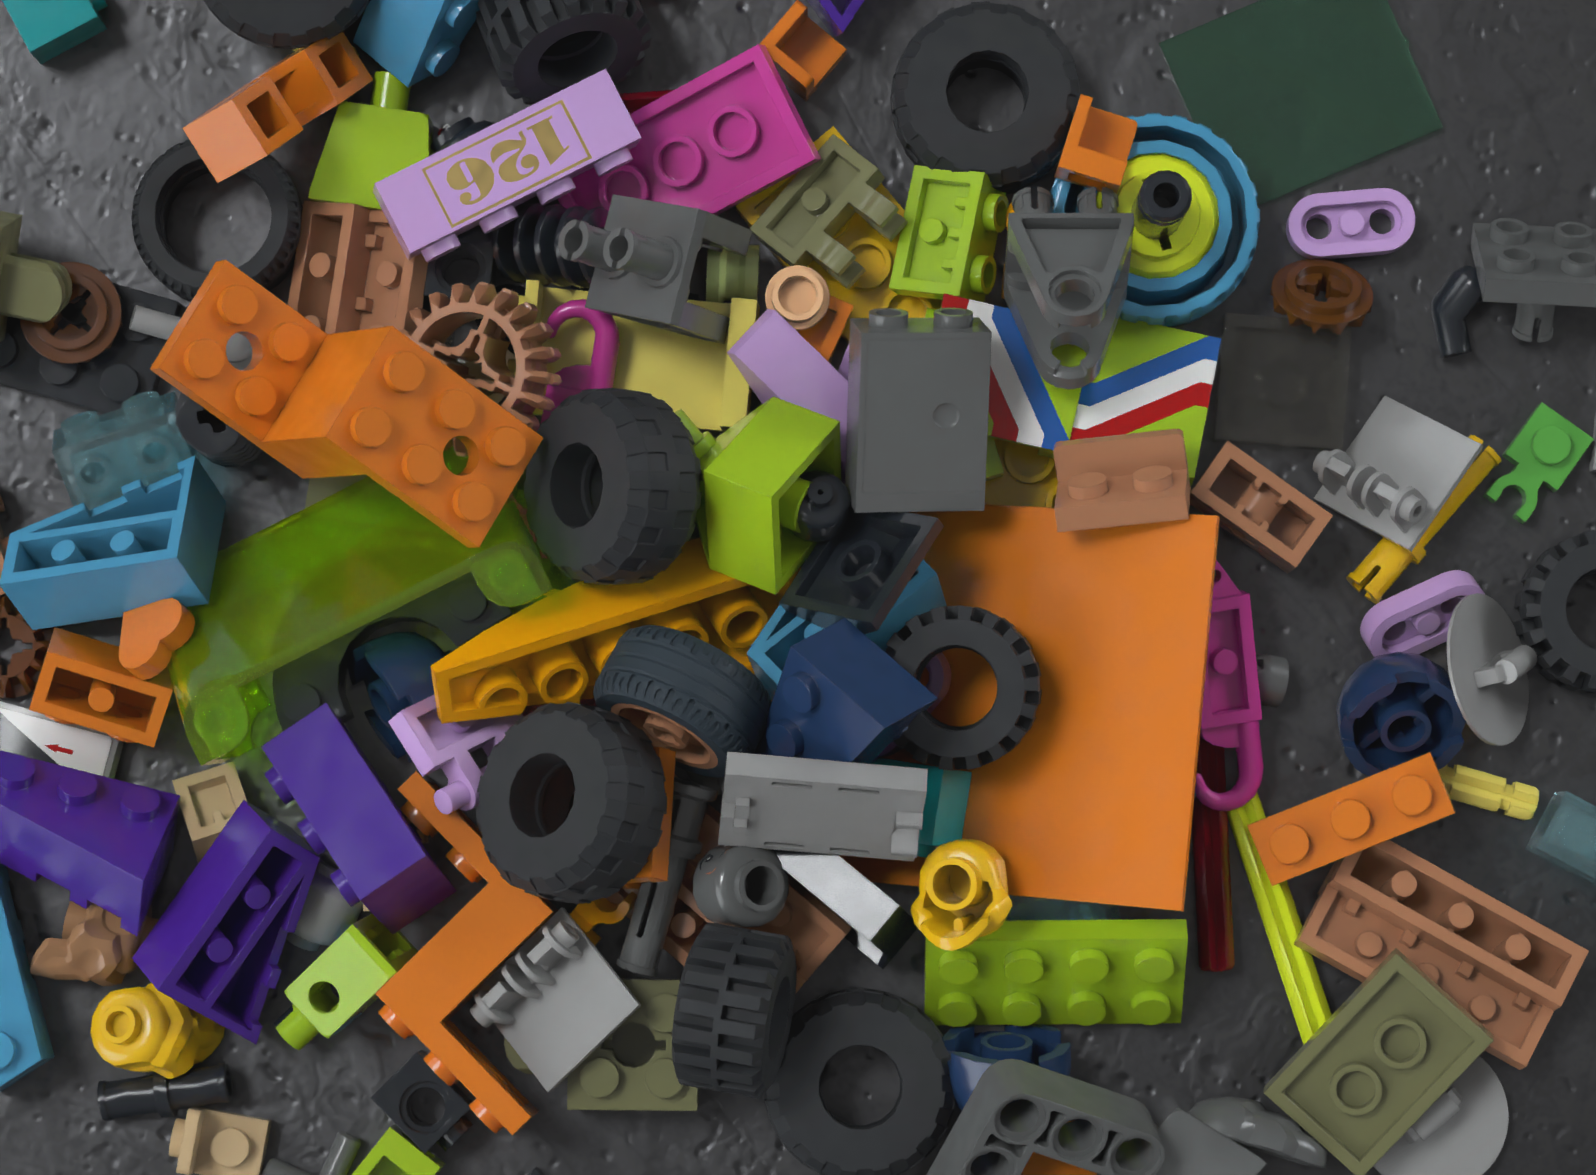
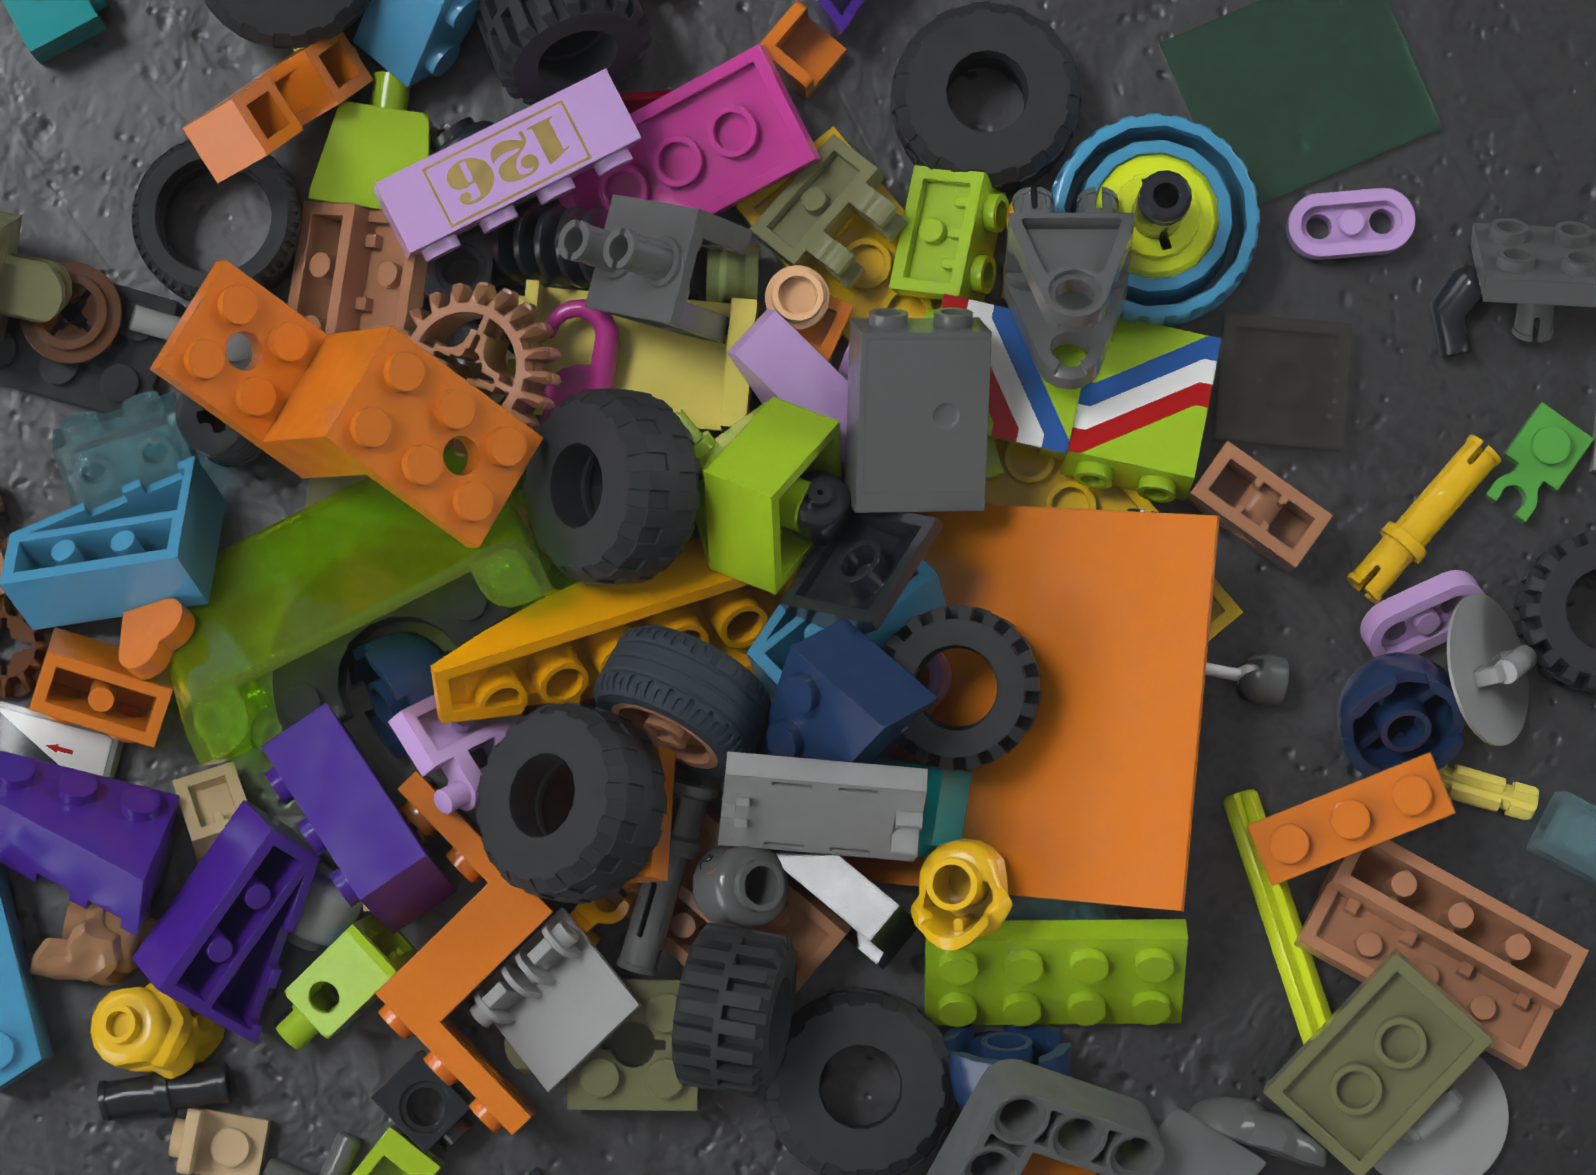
(1096, 147): orange panel -> none
(1121, 480): nougat bracket -> none
(1212, 868): dark red axle -> none
(1232, 694): dark pink plate -> none
(1346, 289): reddish brown gear -> none
(1395, 472): light grey hinge -> none

